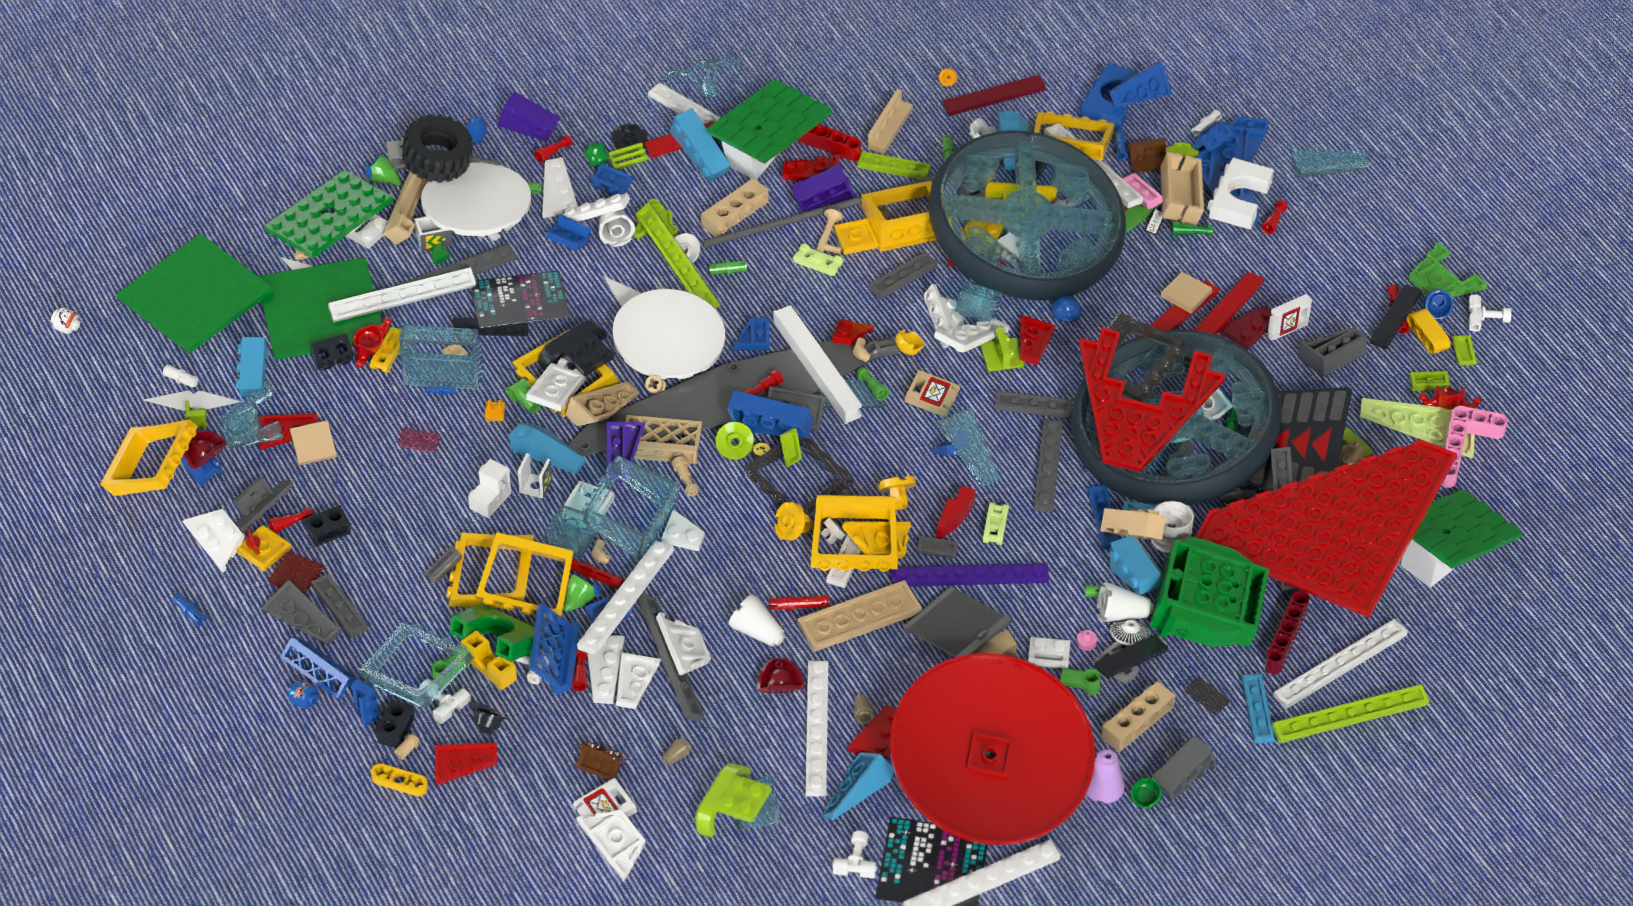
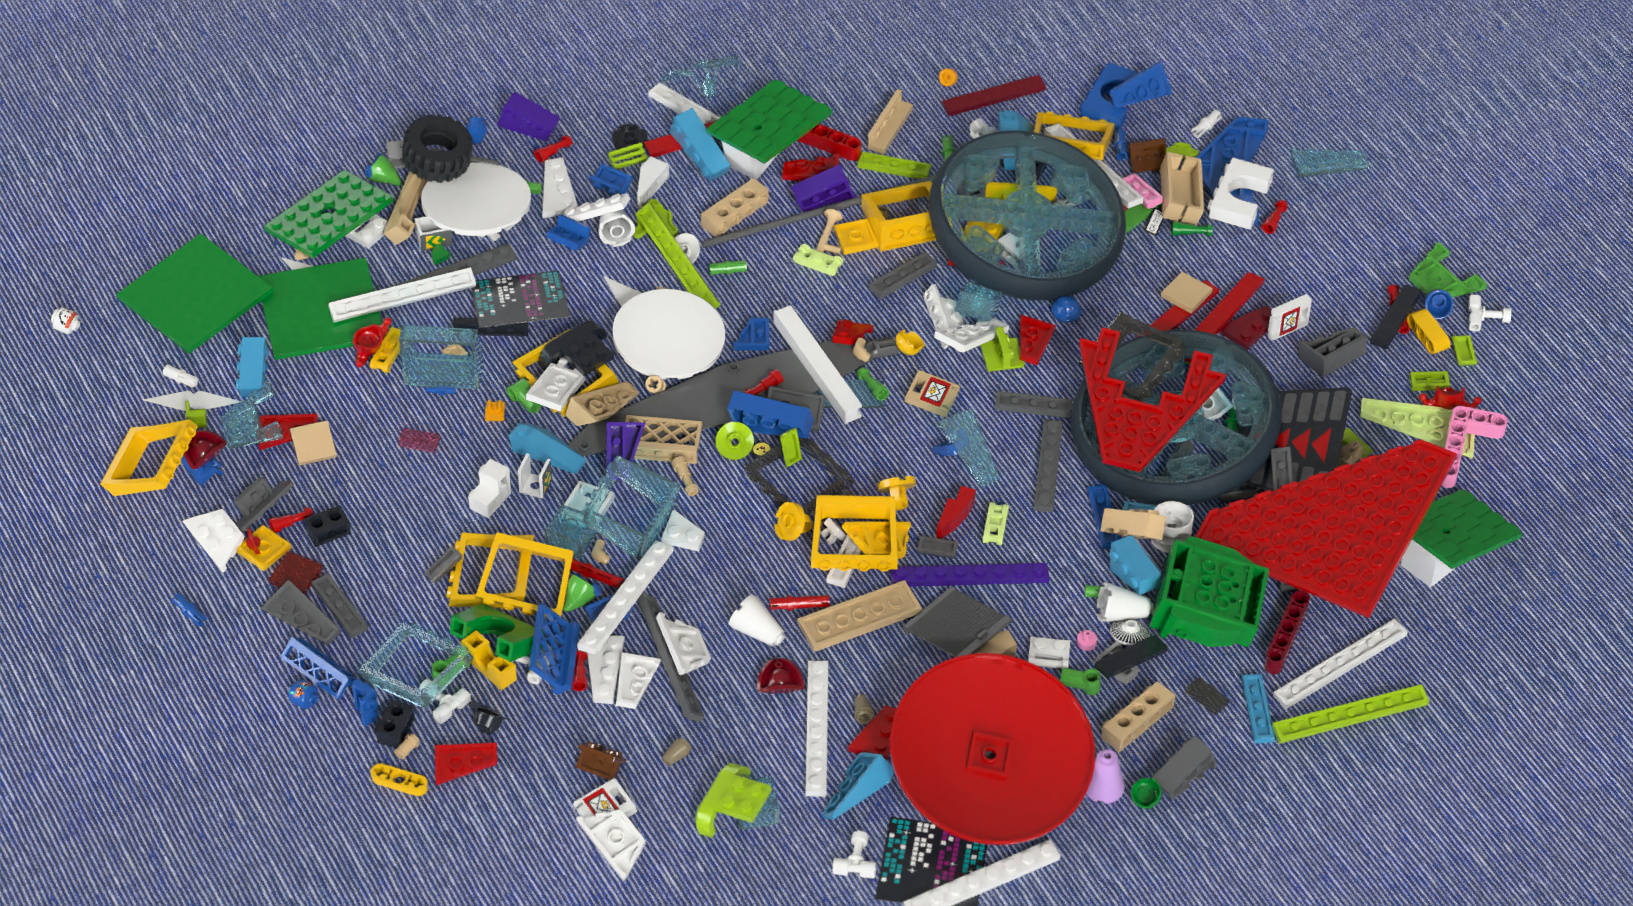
(329, 347): black brick -> none
(596, 154): green piece -> none
(652, 176): none -> white slope
(1214, 137): blue bracket -> none

